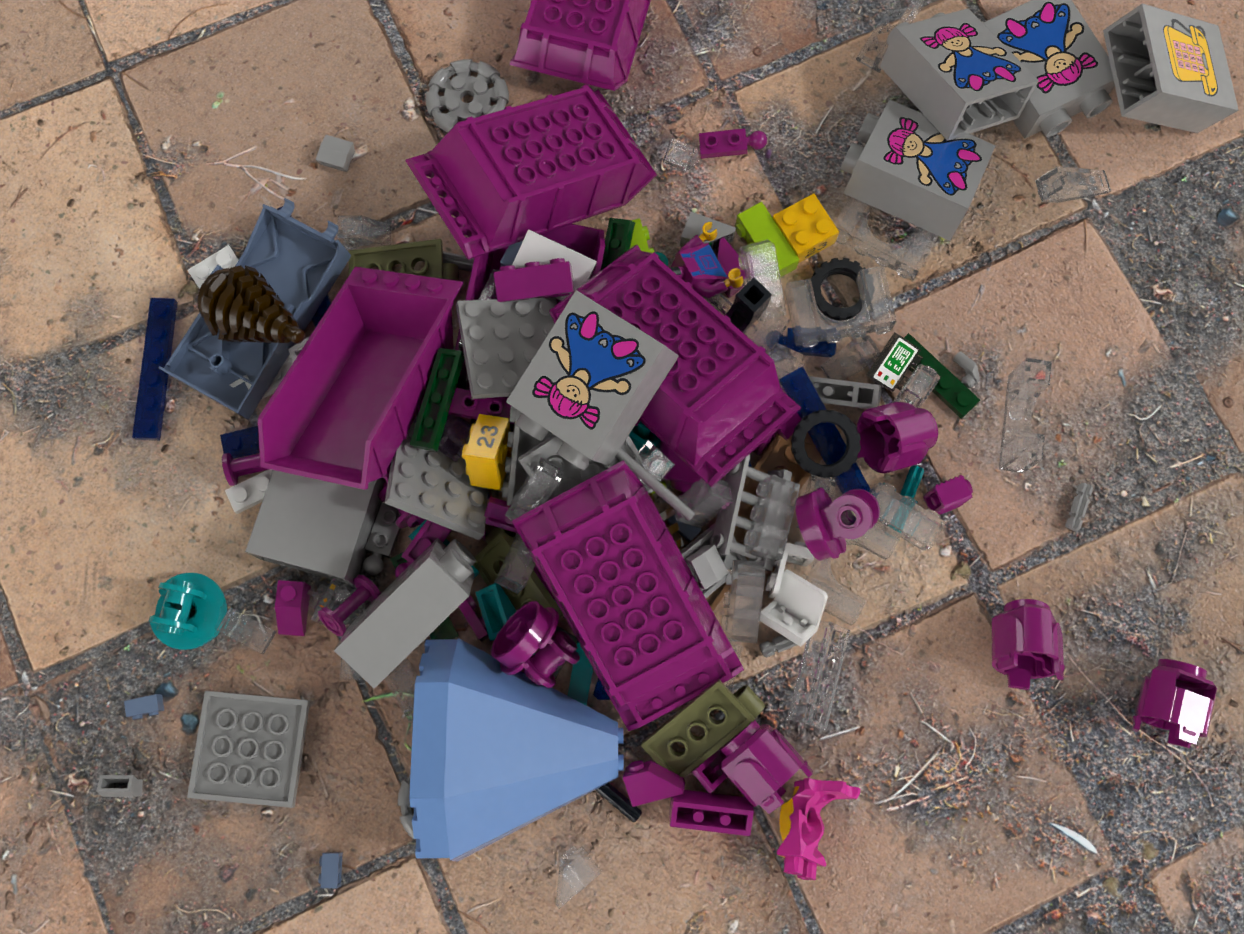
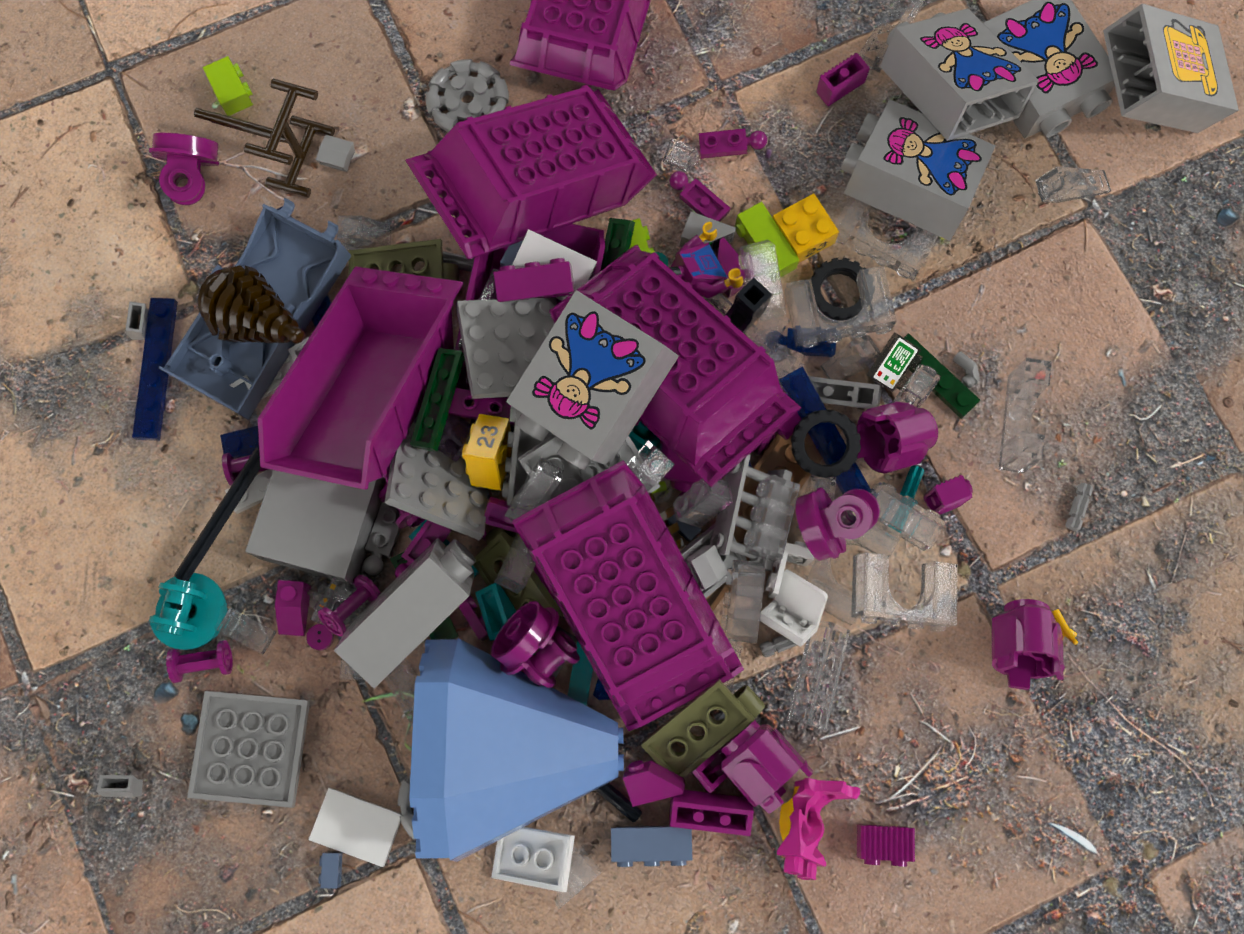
(132, 318): none -> light grey piece
(144, 705): sand blue piece -> none
(180, 664): none -> magenta hose
(184, 160): none -> magenta piece
(219, 517): none -> black axle
(225, 258): white plate -> none
(227, 85): none -> lime brick
(279, 133): none -> dark brown piece
(319, 637): none -> magenta tile
(356, 827): none -> white tile
(534, 858): none -> white tile
(650, 845): none -> sand blue brick
(655, 485): light grey bar -> none
(699, 197): none -> magenta plate
(842, 79): none -> magenta brick
(874, 601): none -> clear arch
(885, 843): none -> magenta brick
(1066, 631): none -> yellow bar
(1176, 700): magenta piece -> none

